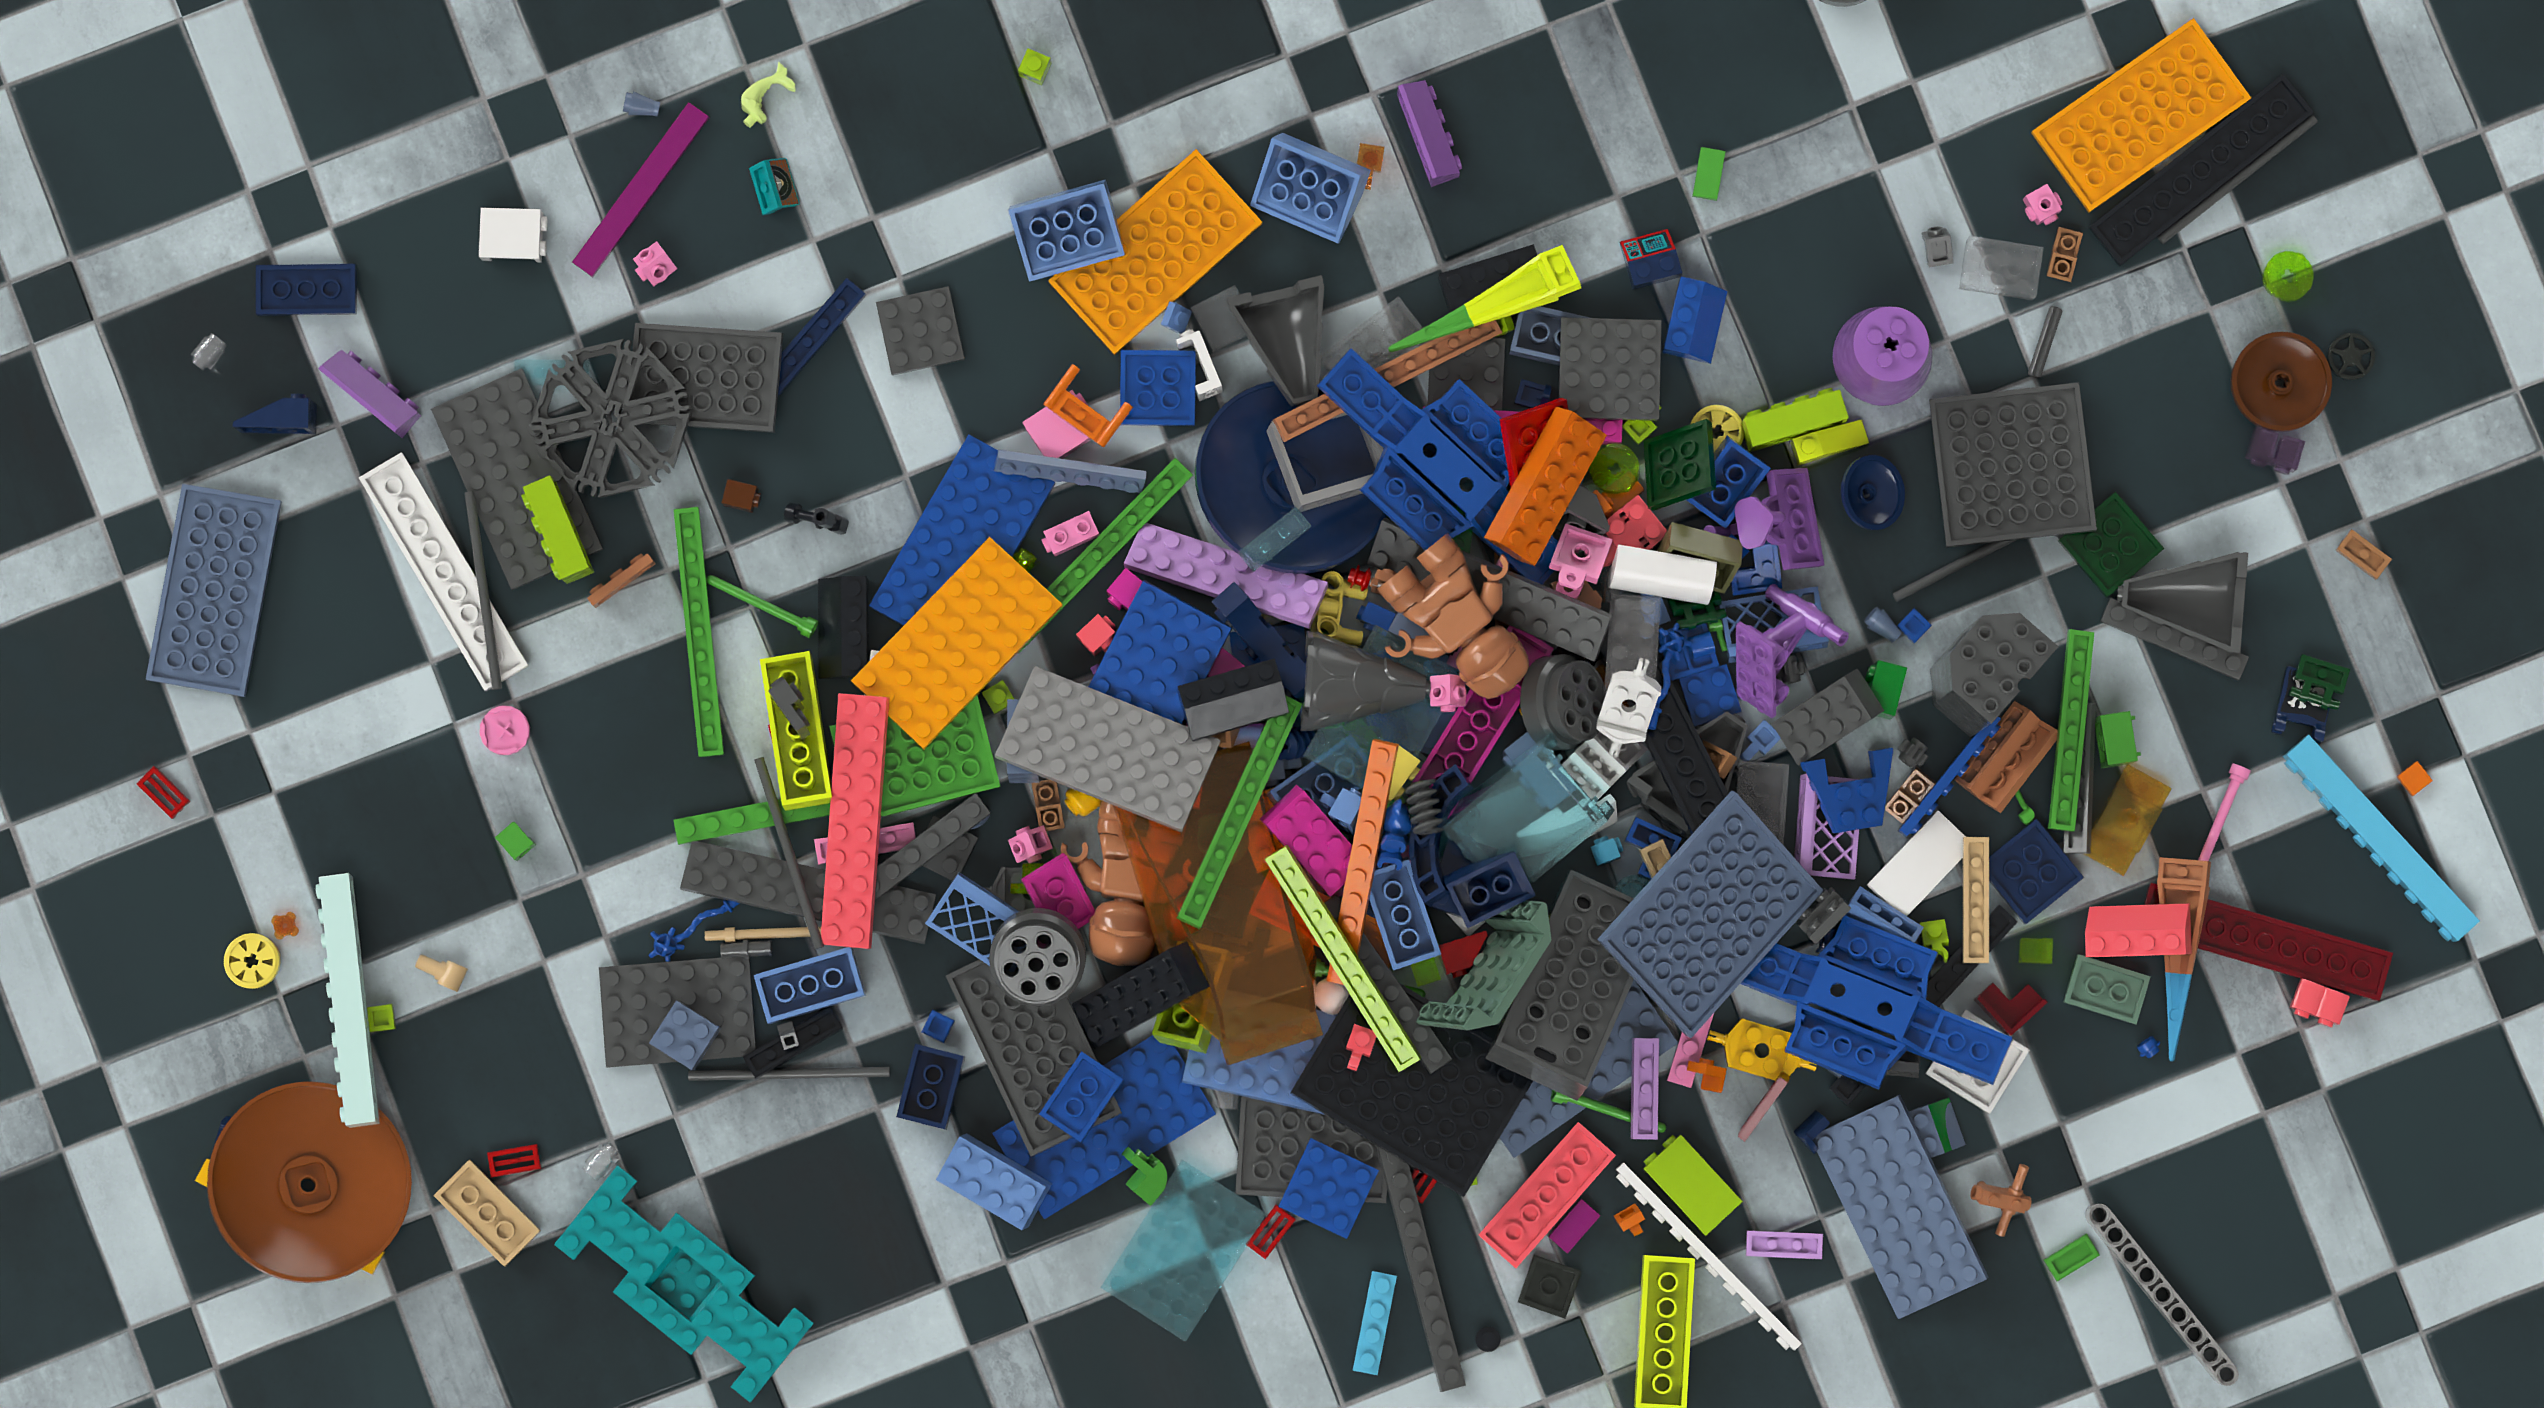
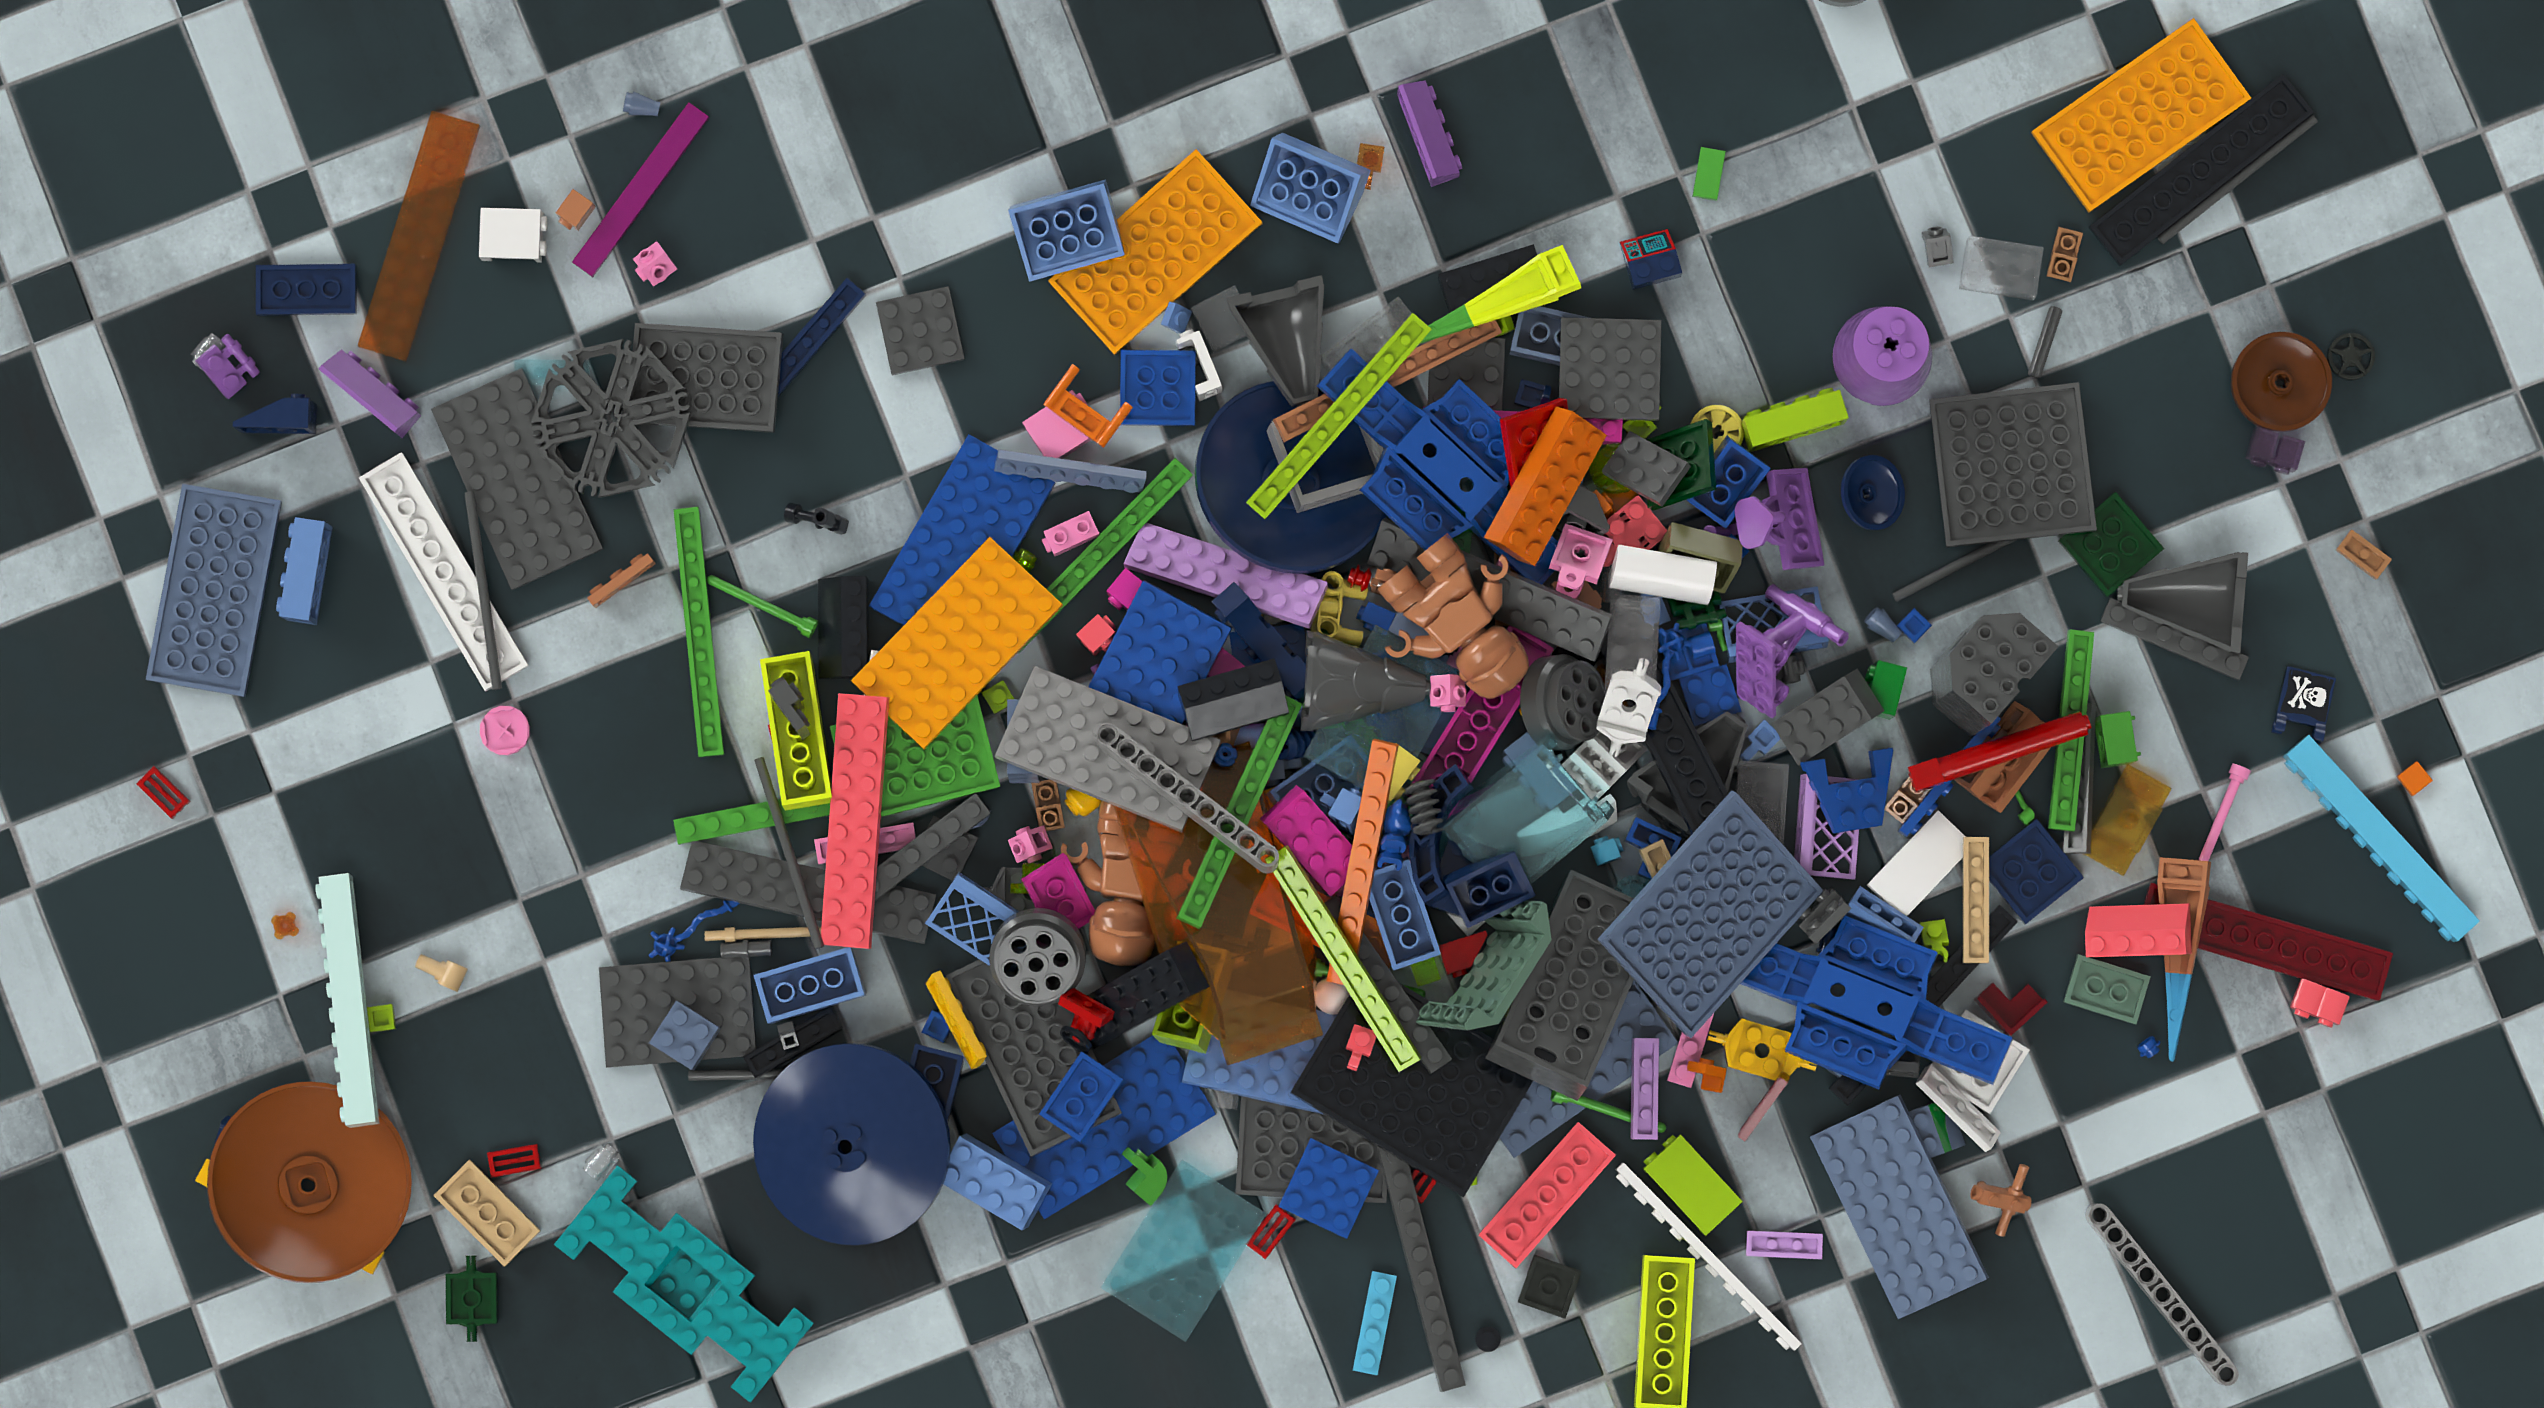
(221, 371): none -> medium lavender plate
(259, 974): light yellow wheel -> none
(305, 571): none -> medium blue brick
(418, 236): none -> clear orange plate
(471, 1298): none -> dark green plate
(515, 841): bright green panel -> none
(557, 527): lime brick -> none
(574, 210): none -> nougat brick
(741, 496): reddish brown brick -> none
(752, 96): yellowish green animal -> none
(774, 185): teal panel -> none
(894, 1134): none -> dark blue dish
(957, 1022): none -> yellow plate
(1034, 66): lime brick -> none
(1087, 1017): none -> red piece
(1191, 809): none -> light grey beam
(1226, 761): none -> blue plate
(1274, 539): clear light blue tile -> none
(1338, 415): none -> lime plate
(1574, 1226): magenta tile -> none
(1630, 1219): orange tile -> none
(1646, 468): none -> dark grey plate
(1695, 320): blue slope -> none
(1721, 759): medium nougat plate -> none
(1761, 575): blue tile -> none
(1810, 1129): dark blue tile -> none
(1828, 442): neon yellow slope -> none
(1912, 752): dark grey gear -> none
(1958, 1108): none -> white plate
(1998, 751): none -> red brick
(2035, 951): clear neon green panel -> none
(2044, 197): bright pink brick -> none
(2071, 1257): bright green tile -> none
(2280, 288): clear neon green plate -> none
(2322, 675): dark green plate -> none

